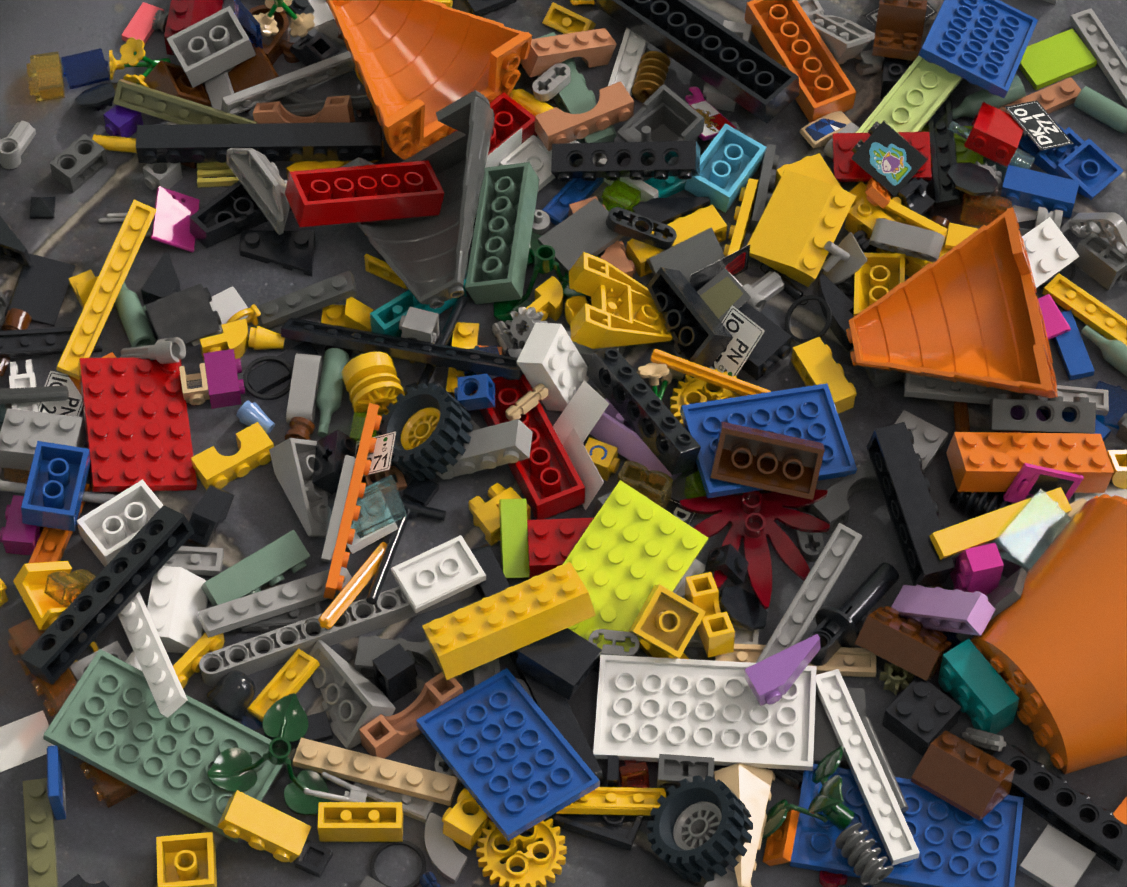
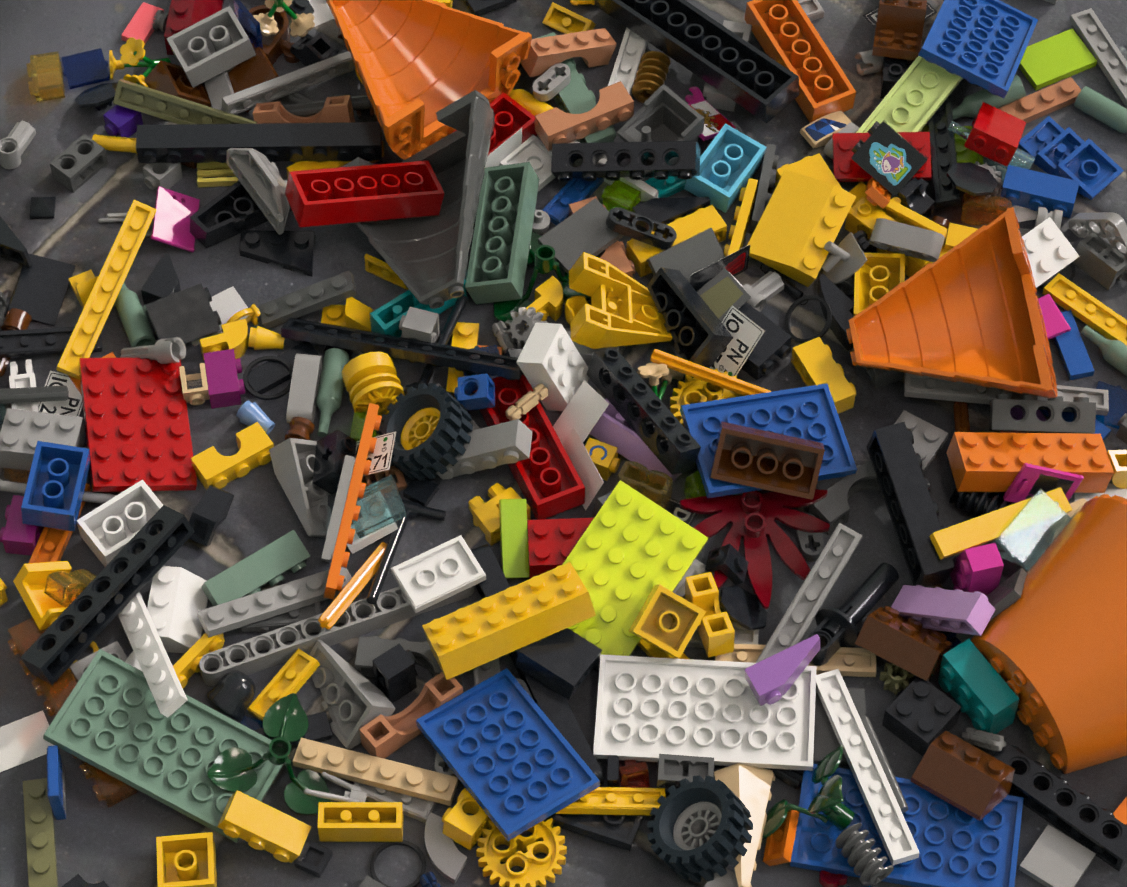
(198, 560): light grey plate -> none
(615, 636): light grey beam -> none
(841, 35): light grey wedge -> none
(1038, 125): black sticker -> none

